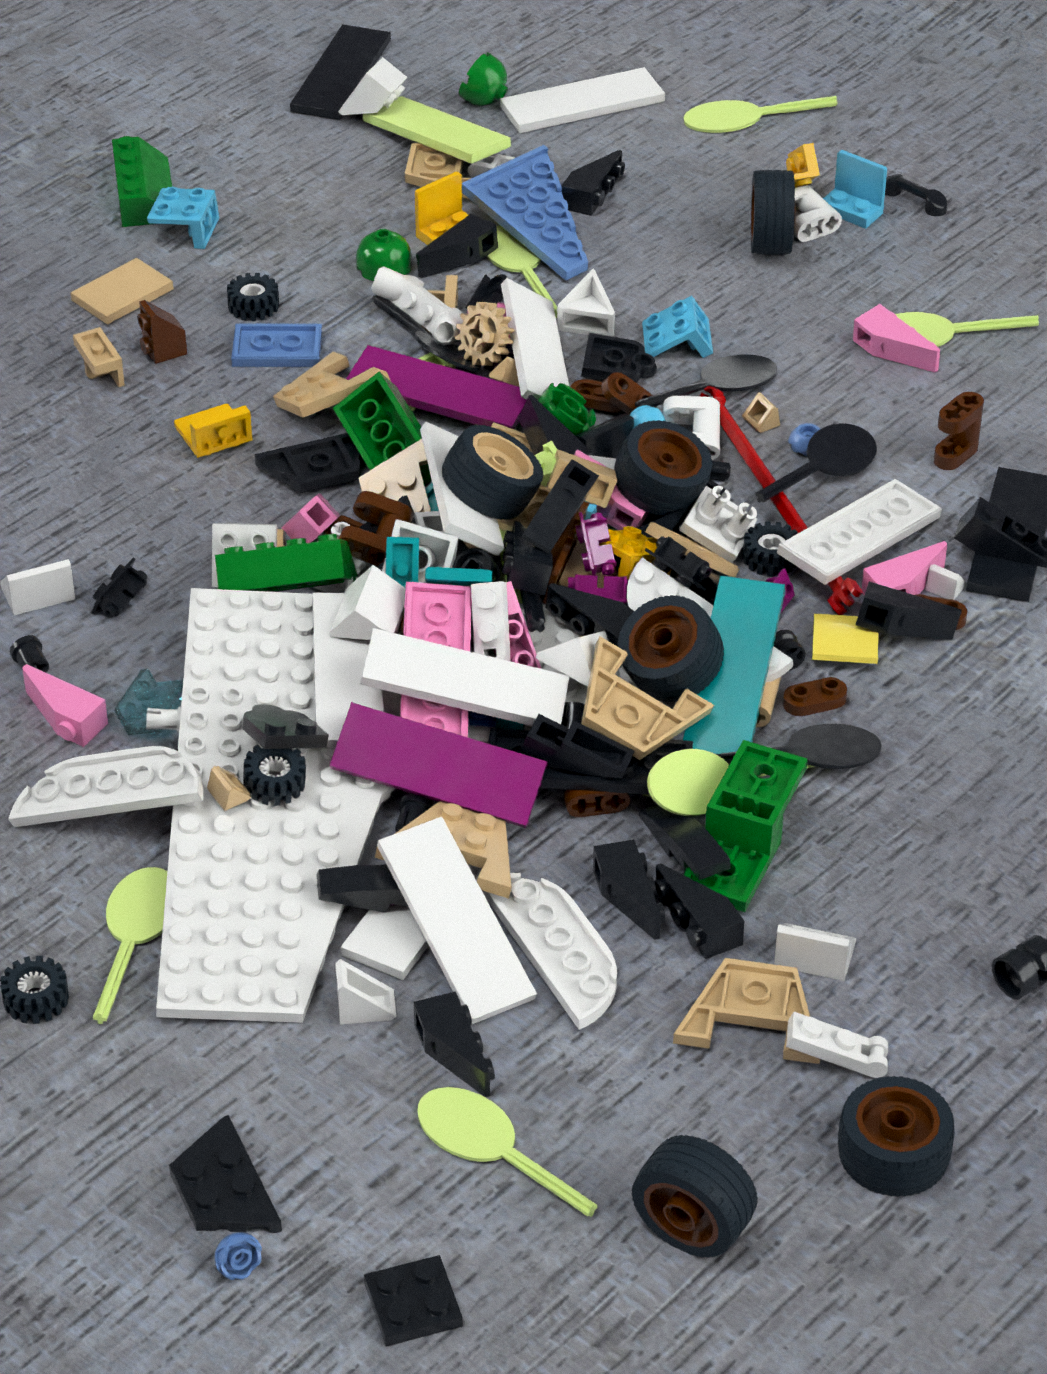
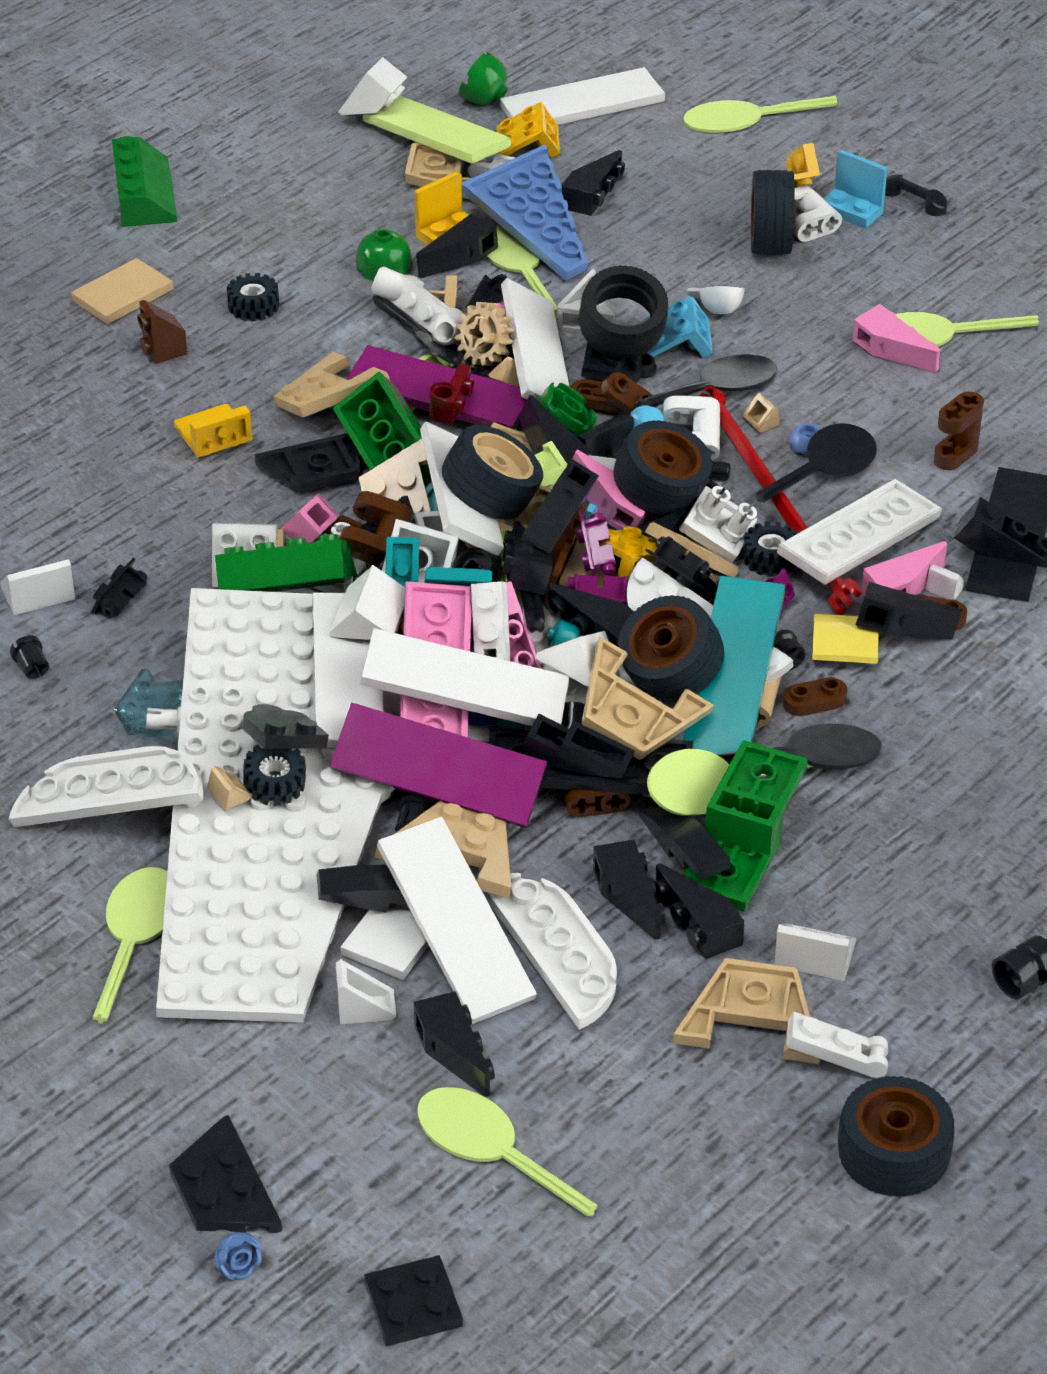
(30, 975): black bush -> none
(67, 708): bright pink slope -> none
(99, 355): tan panel -> none
(187, 207): medium azure bracket -> none
(276, 345): medium blue tile -> none
(339, 71): black tile -> none
(449, 398): none -> dark red plate
(531, 125): none -> yellow bracket
(561, 633): none -> teal piece
(604, 485): tan panel -> none
(624, 283): none -> black tyre
(694, 1196): black wheel -> none
(718, 298): none -> white cap

